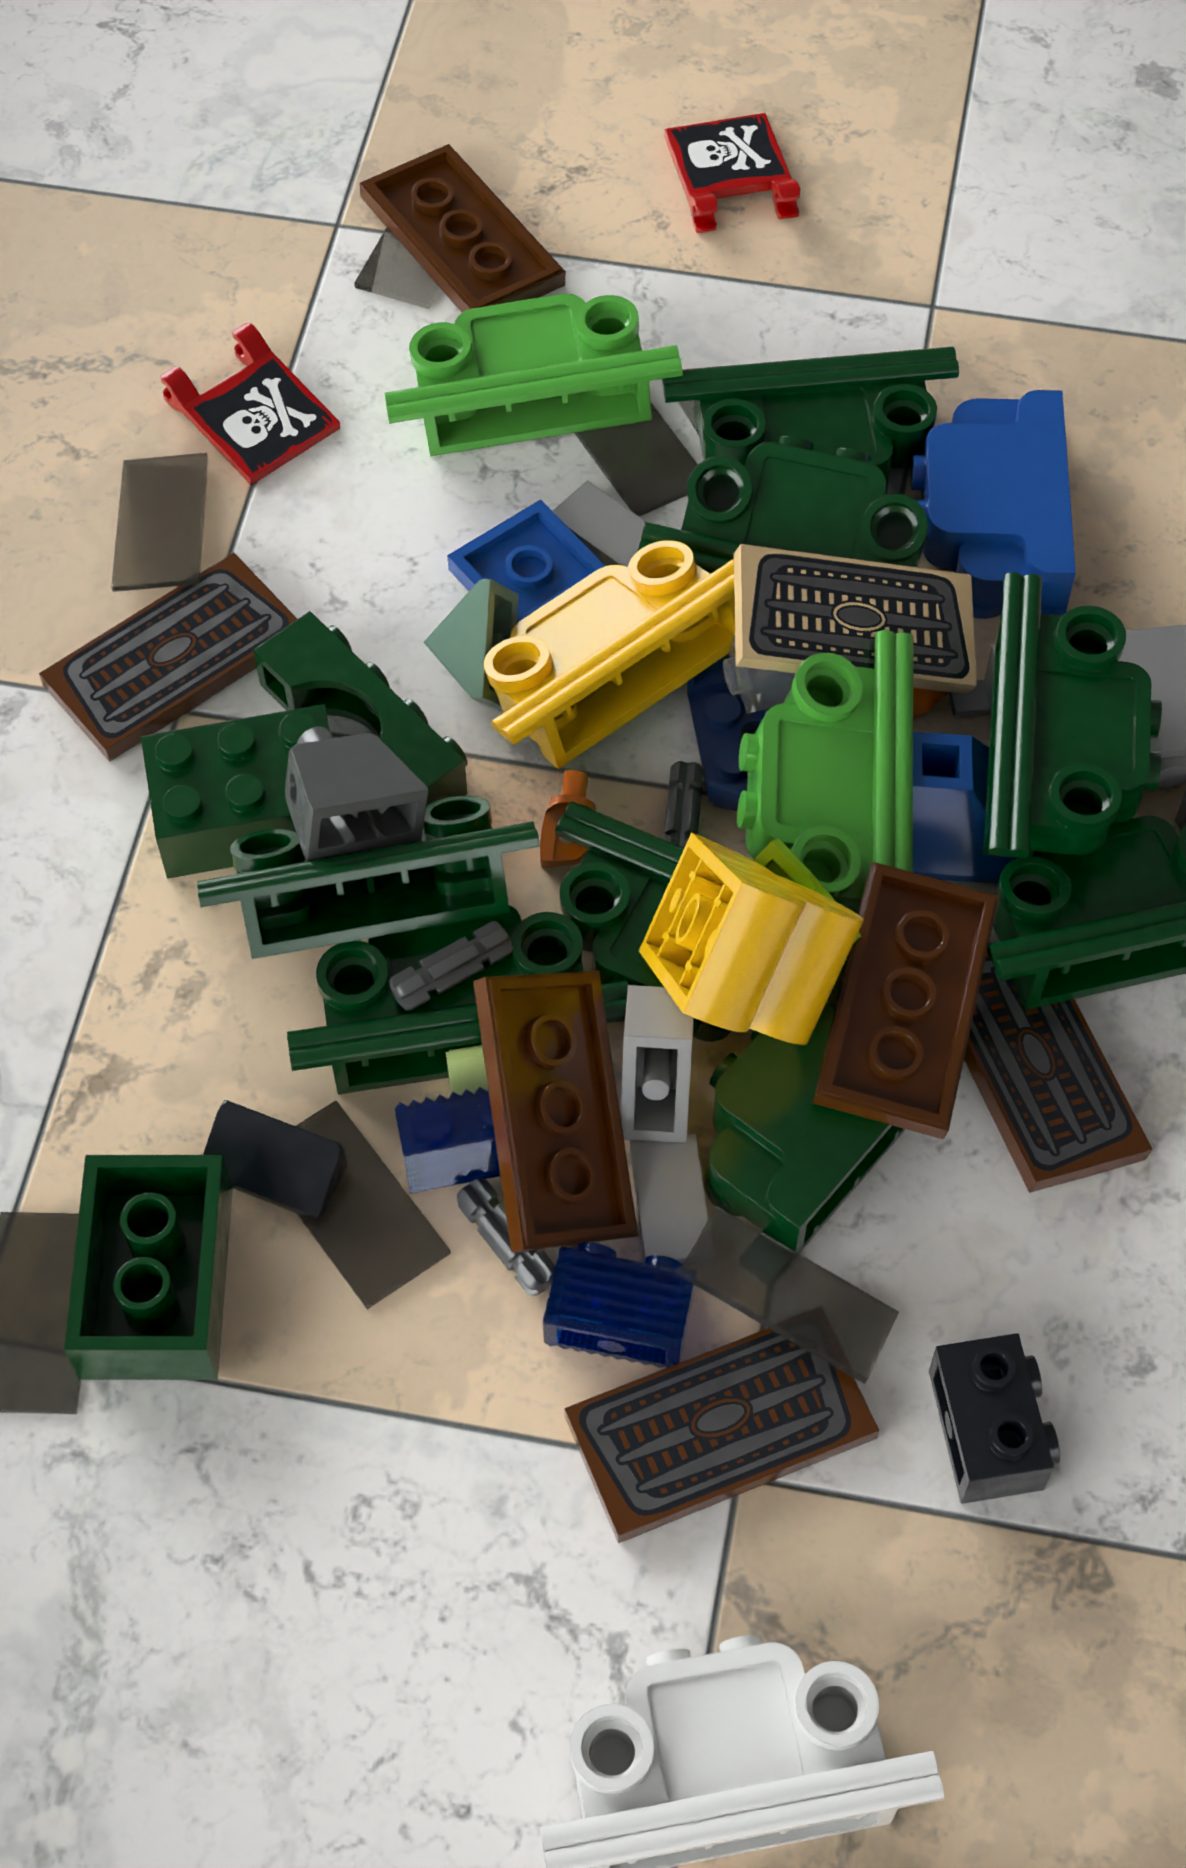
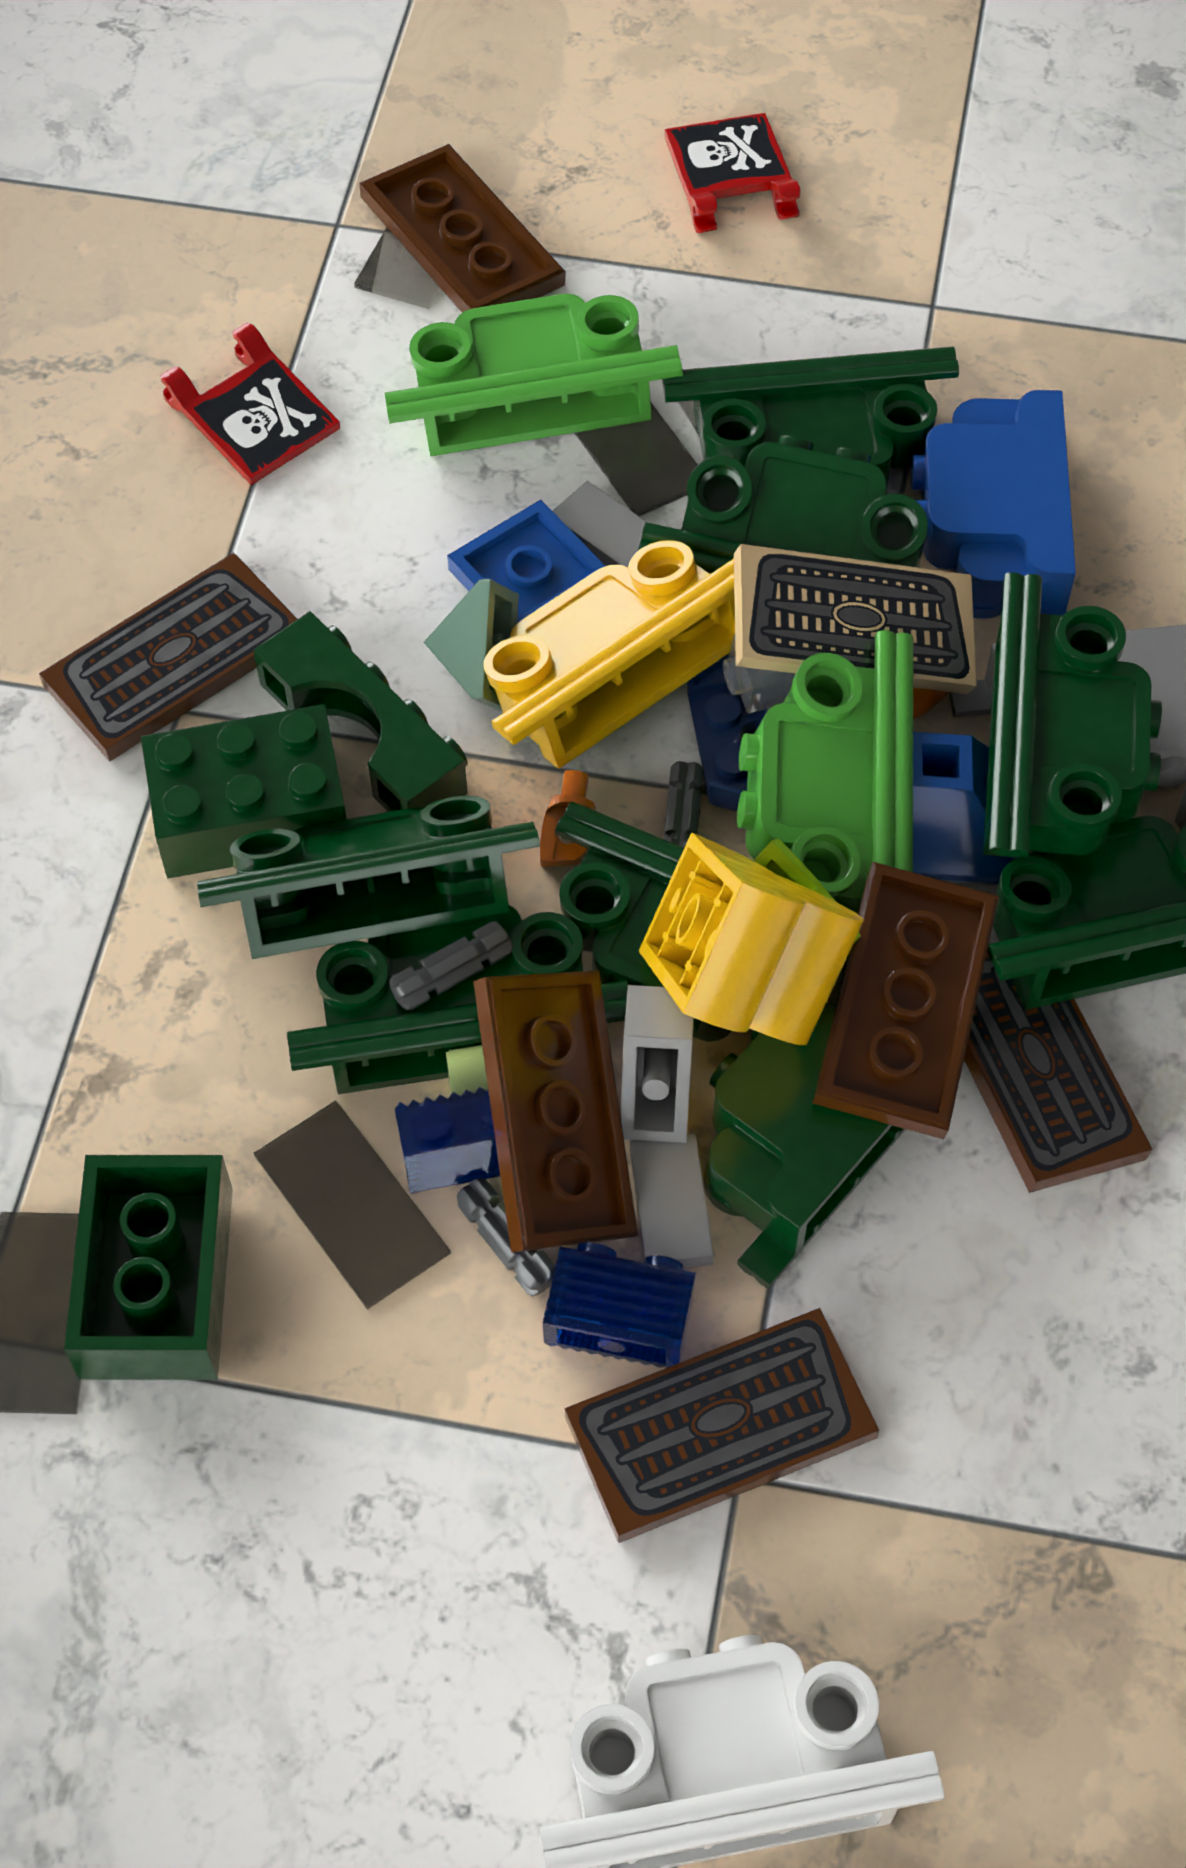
(160, 522): clear smoke piece -> none
(276, 1159): black slope -> none
(351, 795): dark grey torso -> none
(789, 1294): clear smoke piece -> none
(993, 1418): black brick -> none

